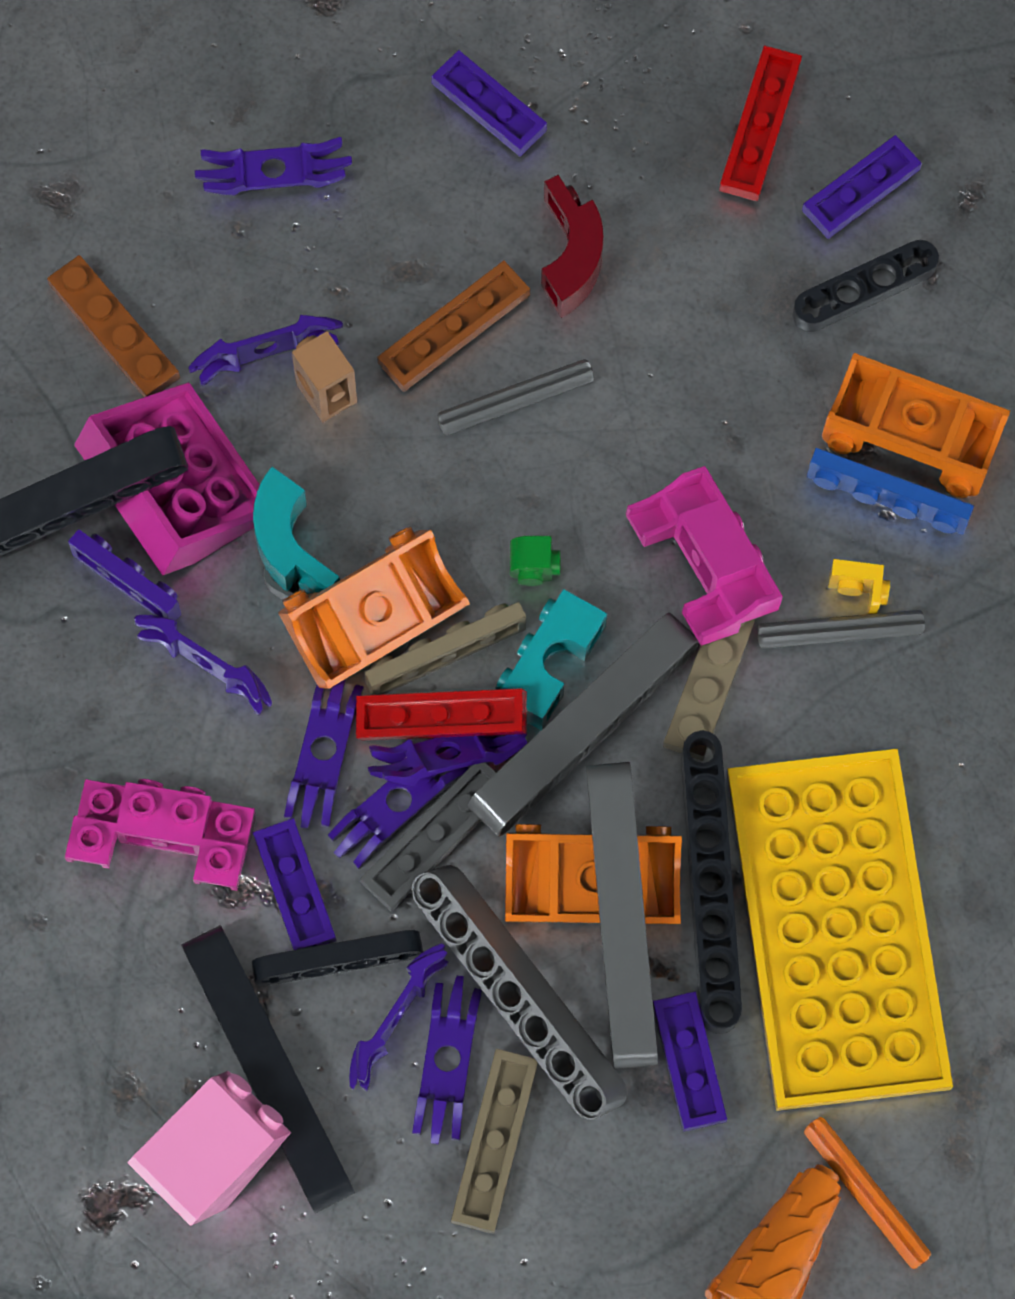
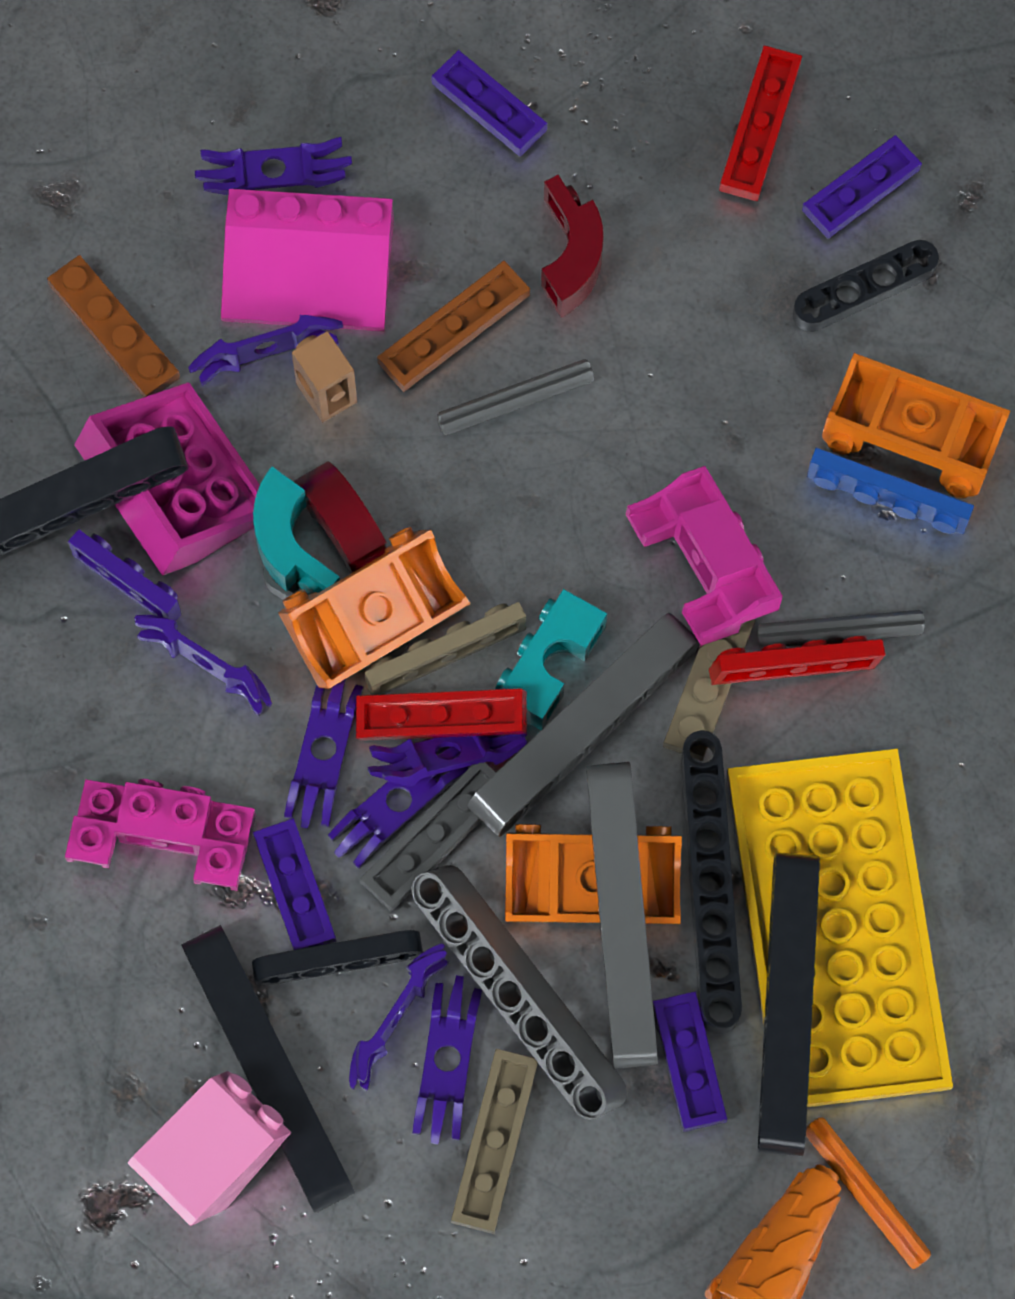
(306, 258): none -> dark pink slope
(342, 516): none -> dark red arch
(533, 560): green plate -> none
(788, 1004): none -> black beam
(812, 658): none -> red plate
(854, 578): yellow bracket -> none

